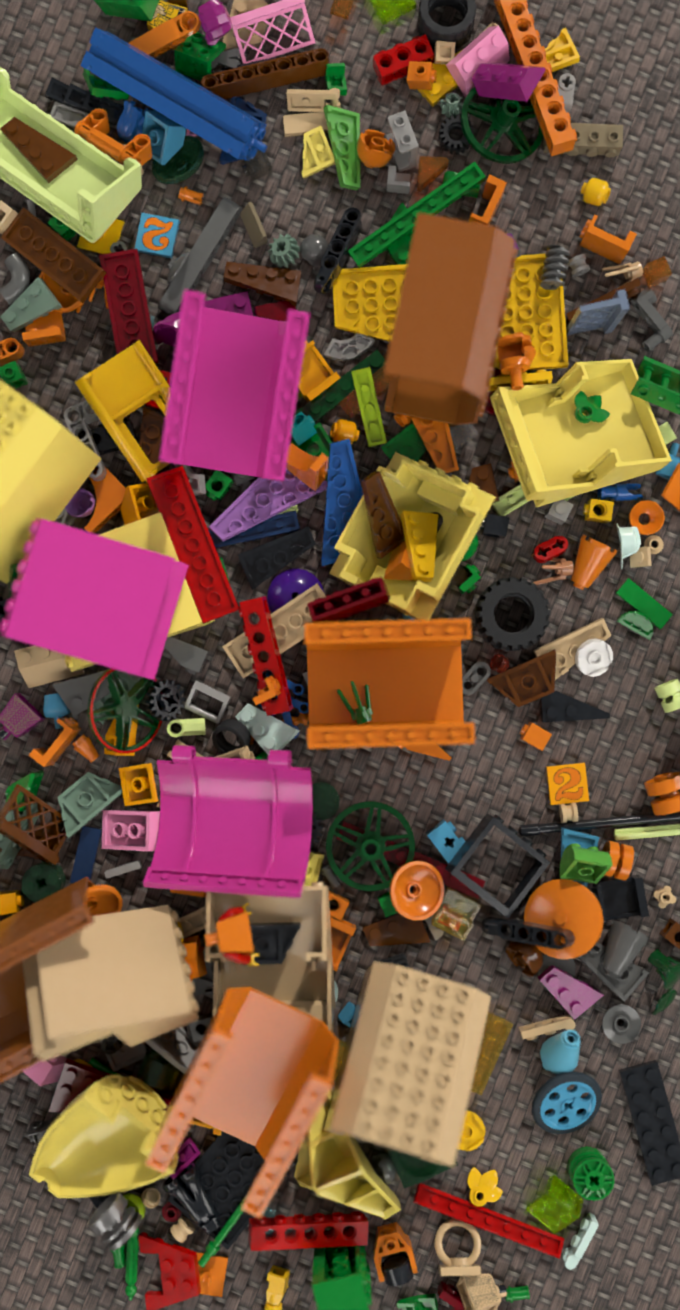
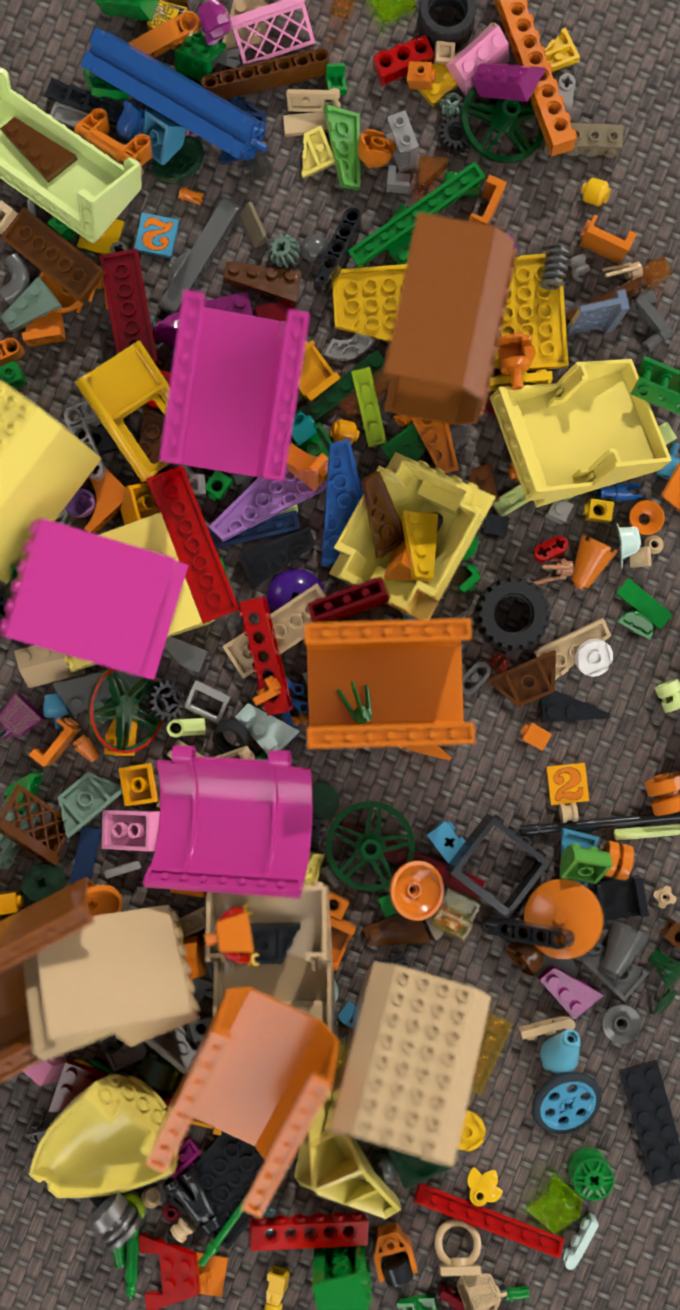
(590, 407): green plate -> none

